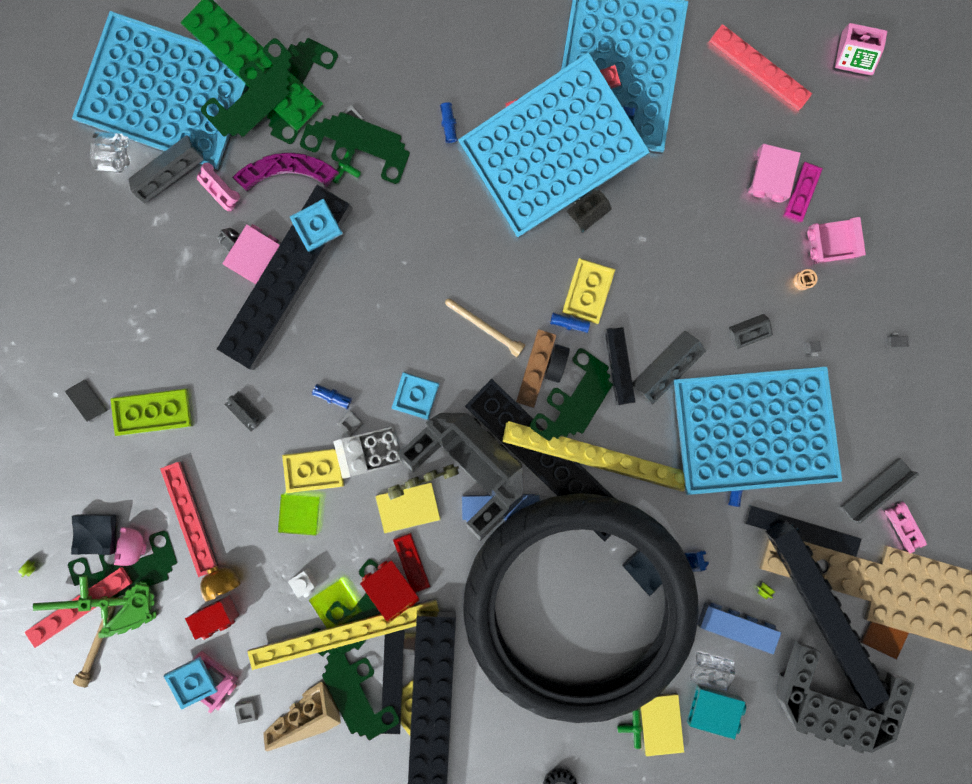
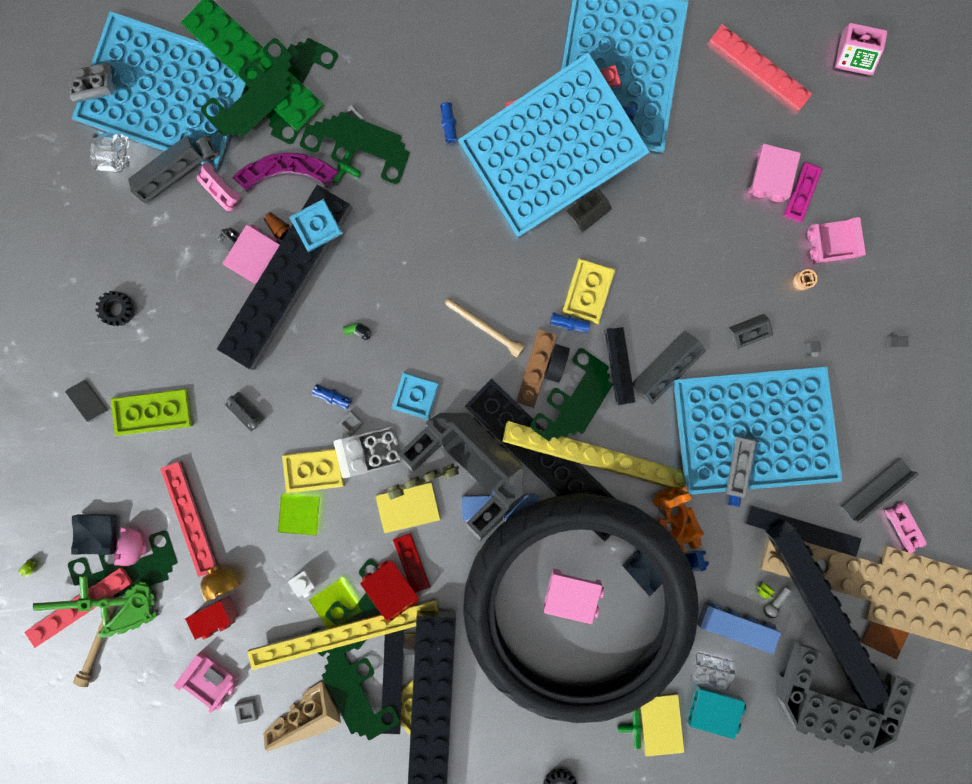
(91, 82): none -> light grey brick
(103, 308): none -> black tyre
(190, 682): medium azure tile -> none
(207, 148): none -> dark grey bush
(276, 225): none -> dark orange cone
(358, 328): none -> arm
(573, 597): none -> bright pink panel
(682, 532): none -> orange hips
(740, 467): none -> light grey tile
(771, 610): none -> light grey bar

